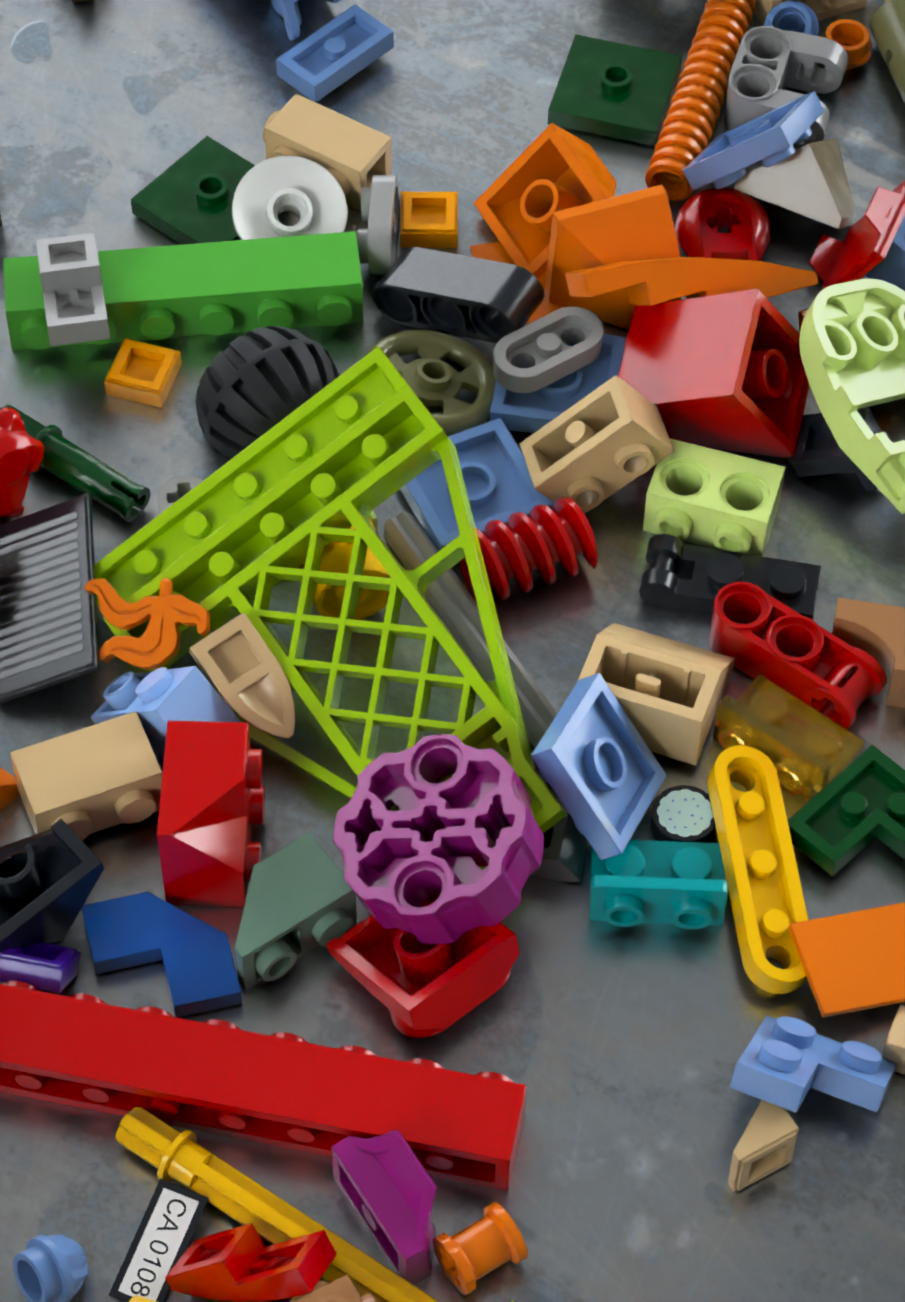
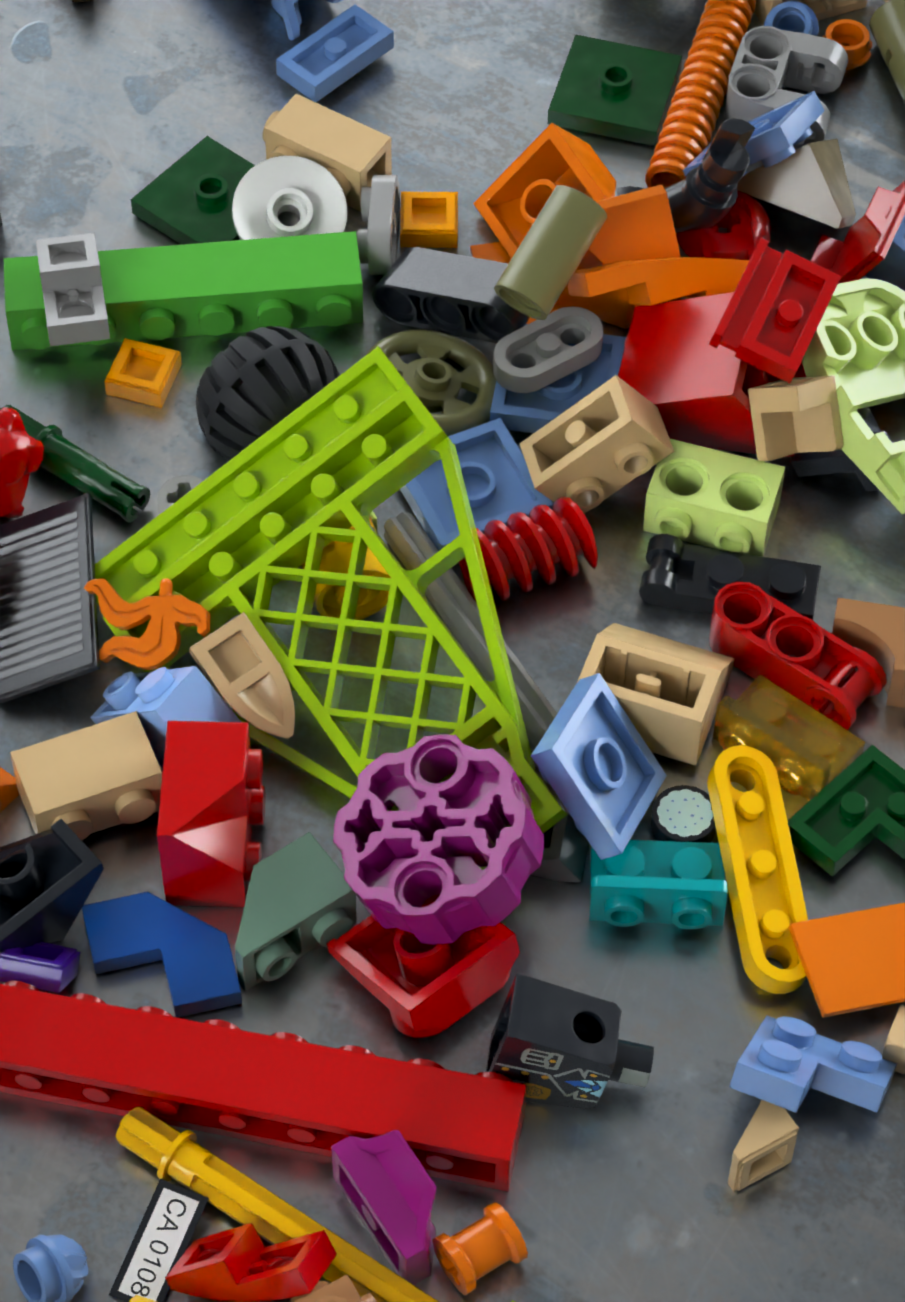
(550, 252): none -> olive pin
(563, 1045): none -> black torso
(711, 188): none -> black piece
(775, 310): none -> red plate
(795, 417): none -> tan panel

